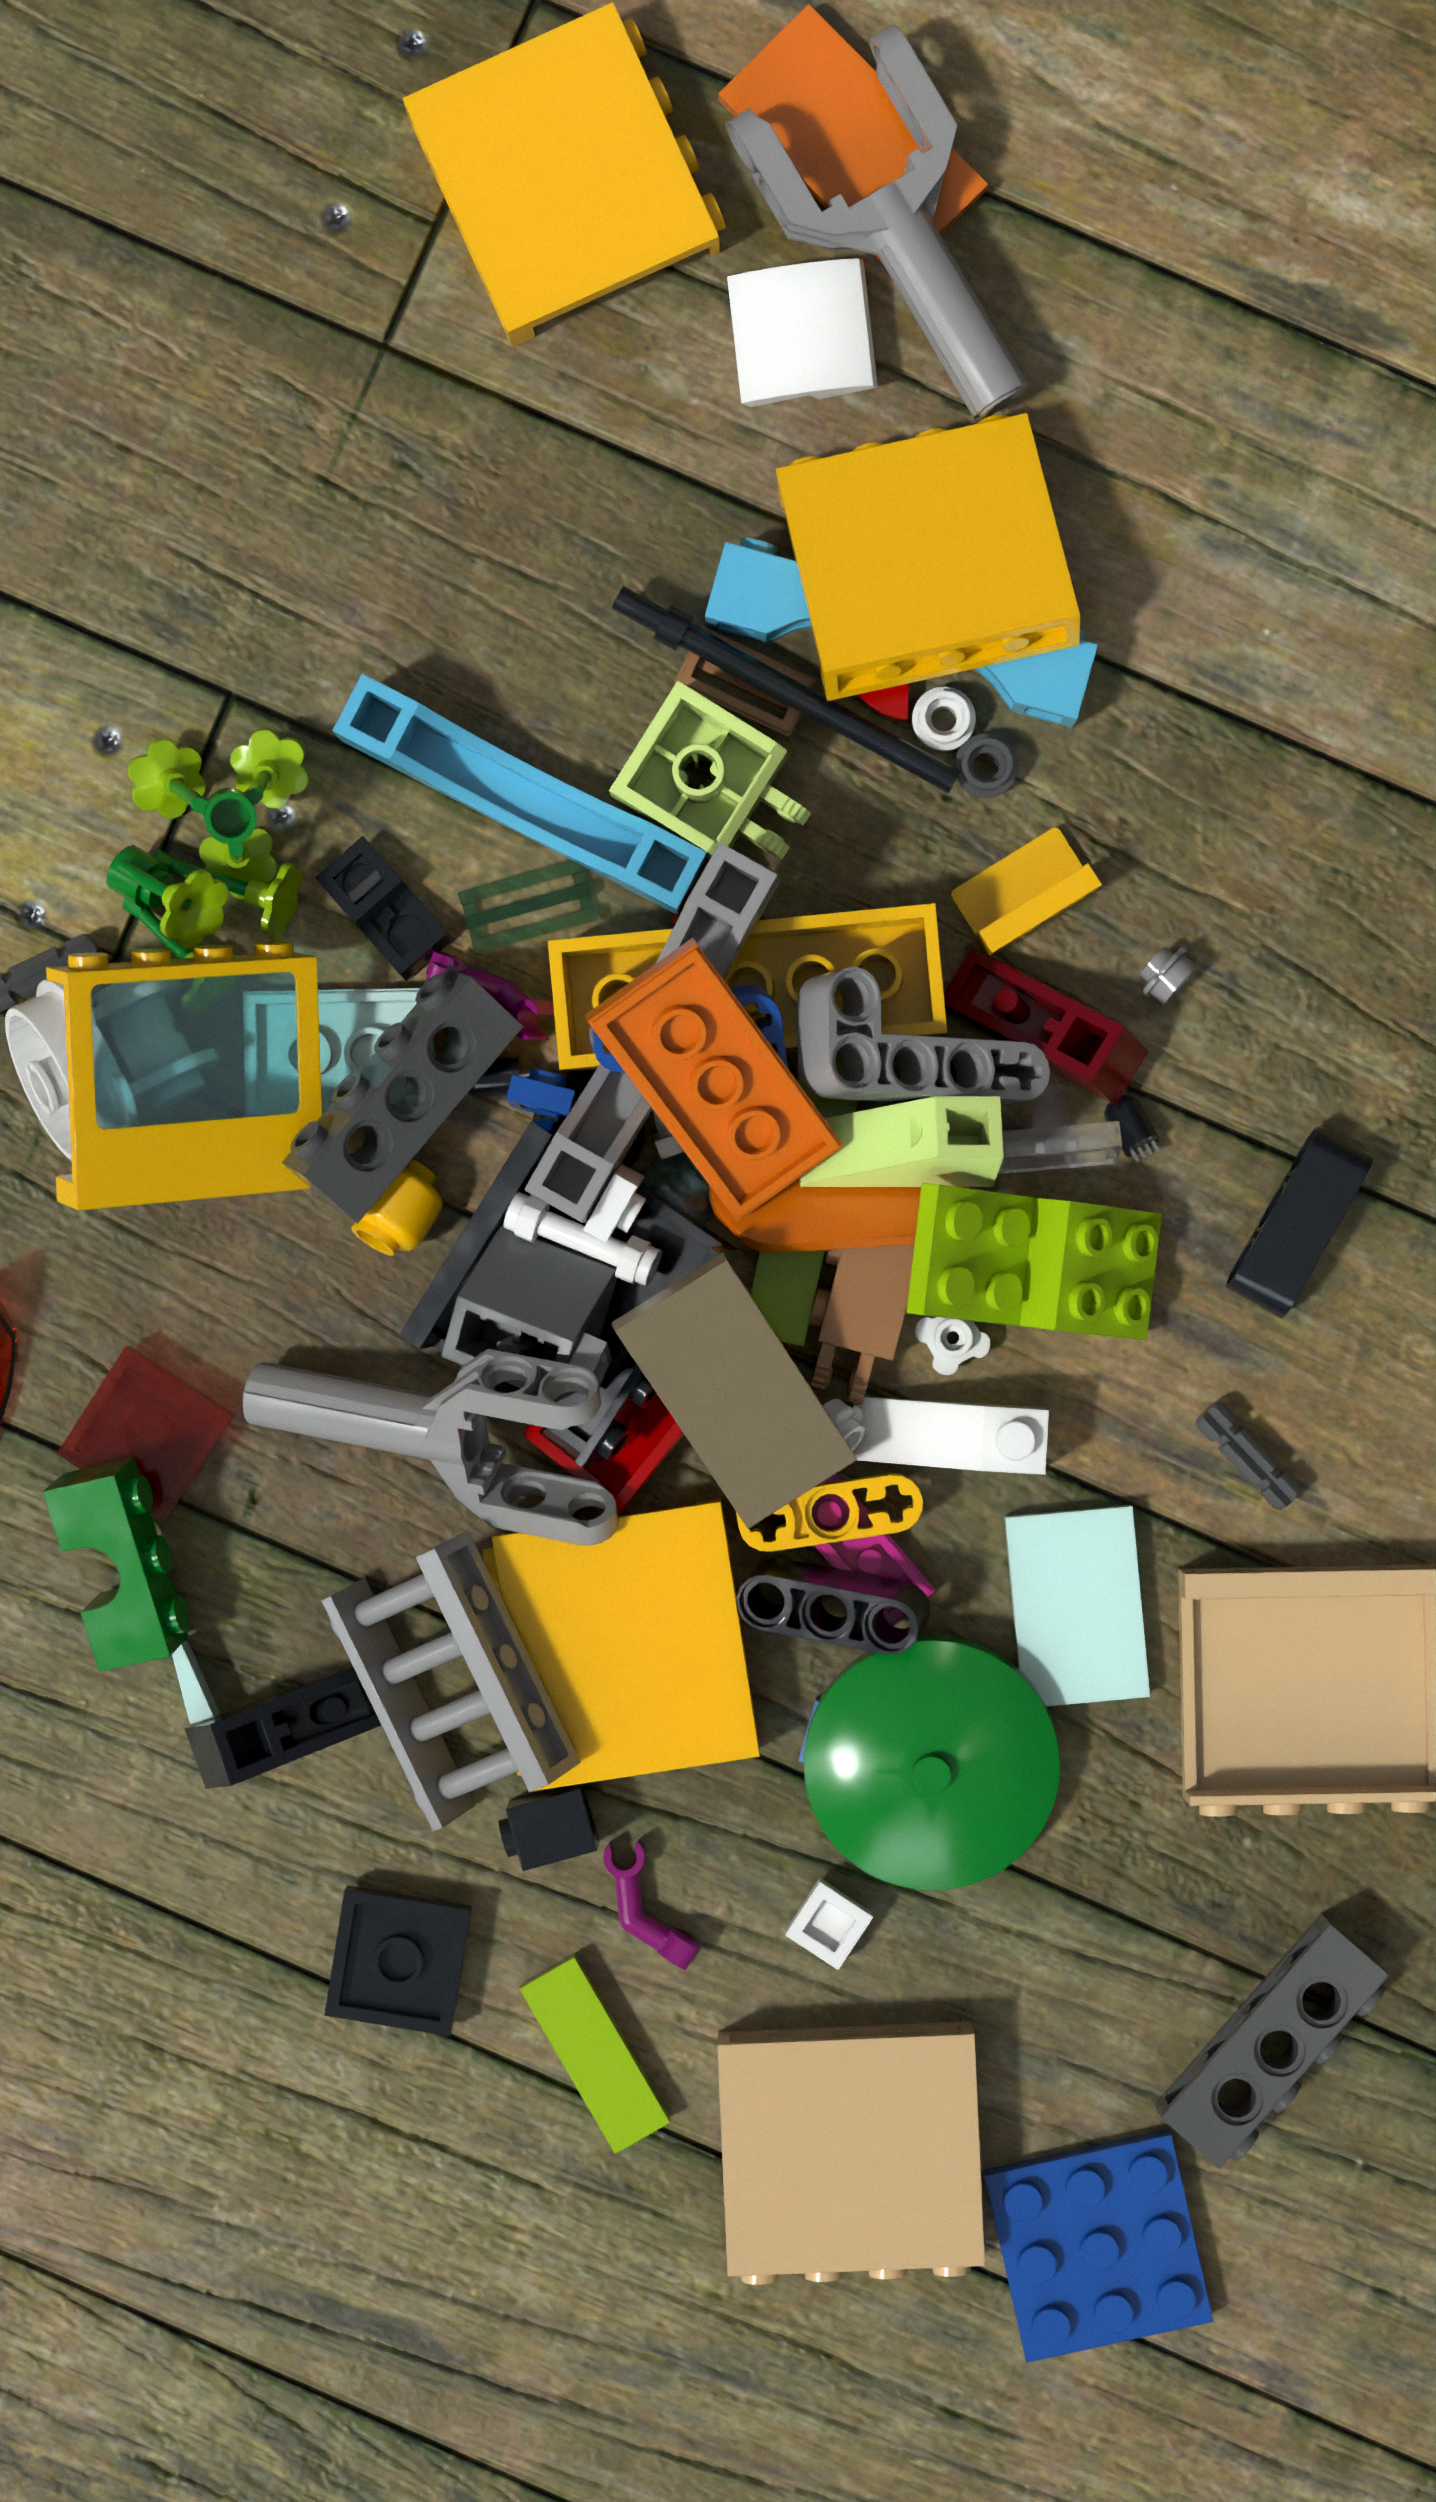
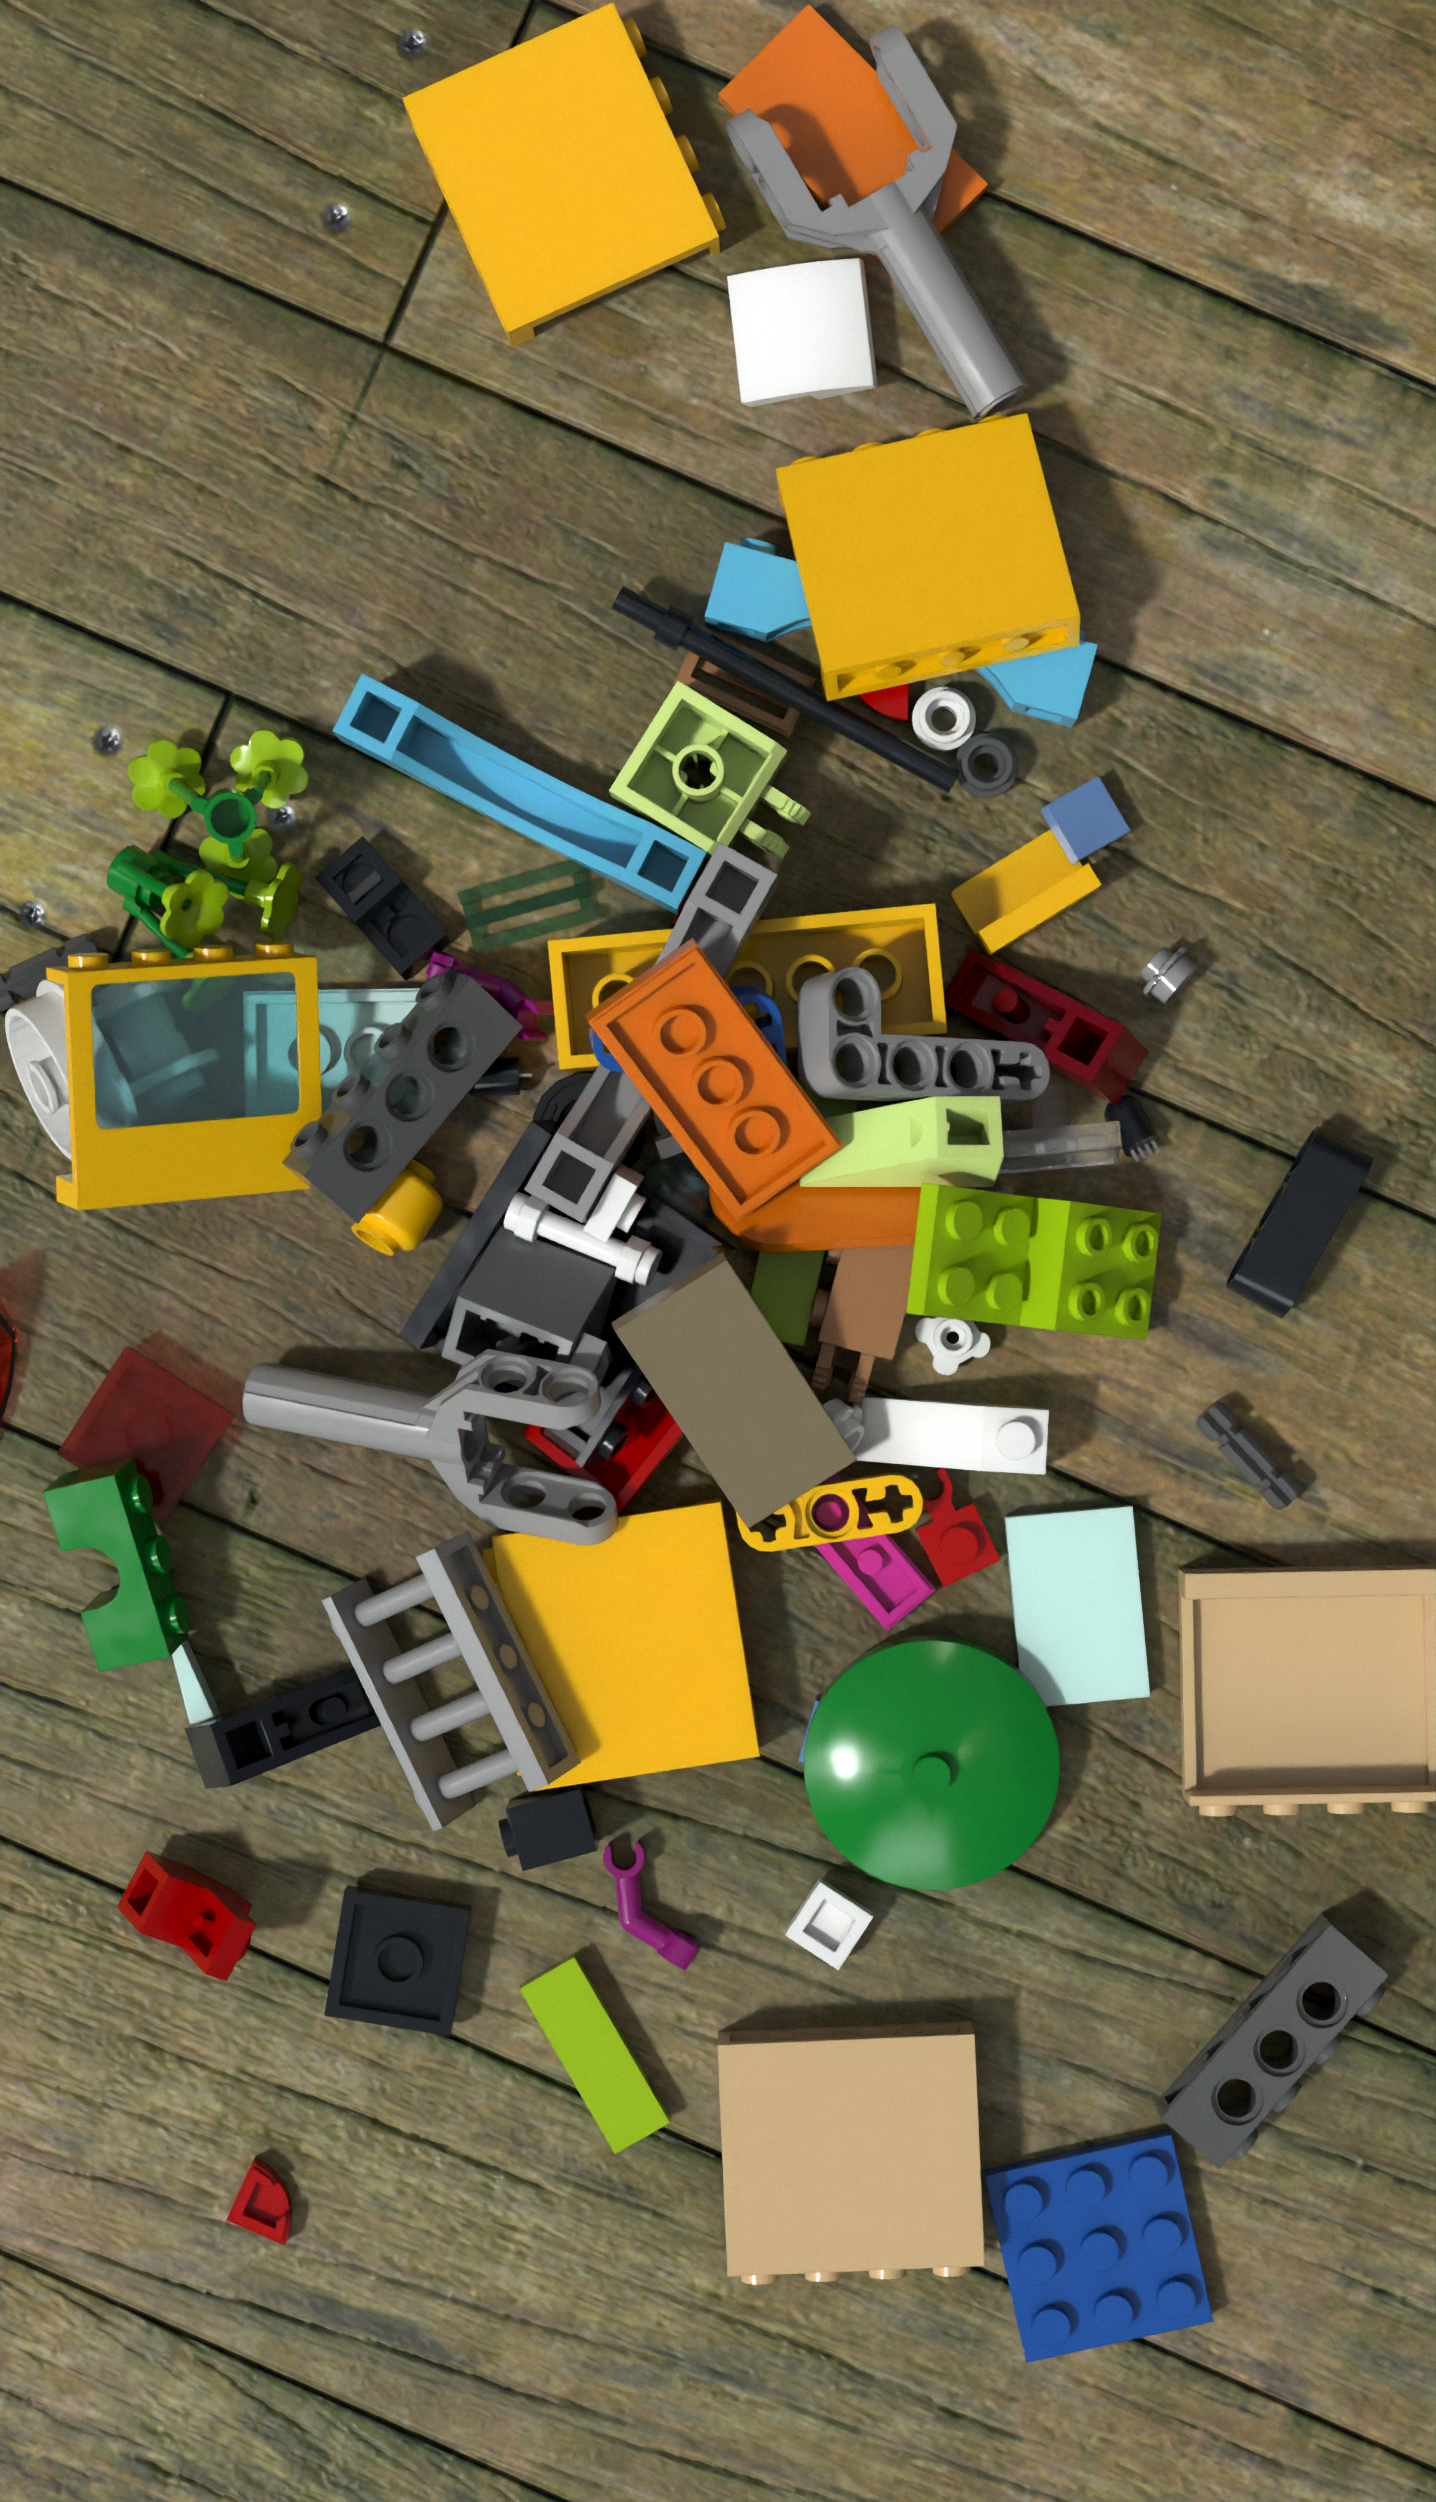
(189, 1912): none -> red brick
(263, 2203): none -> red tile
(542, 1094): blue plate -> none
(807, 1619): black beam -> none
(955, 1537): none -> red plate
(1085, 820): none -> medium blue tile

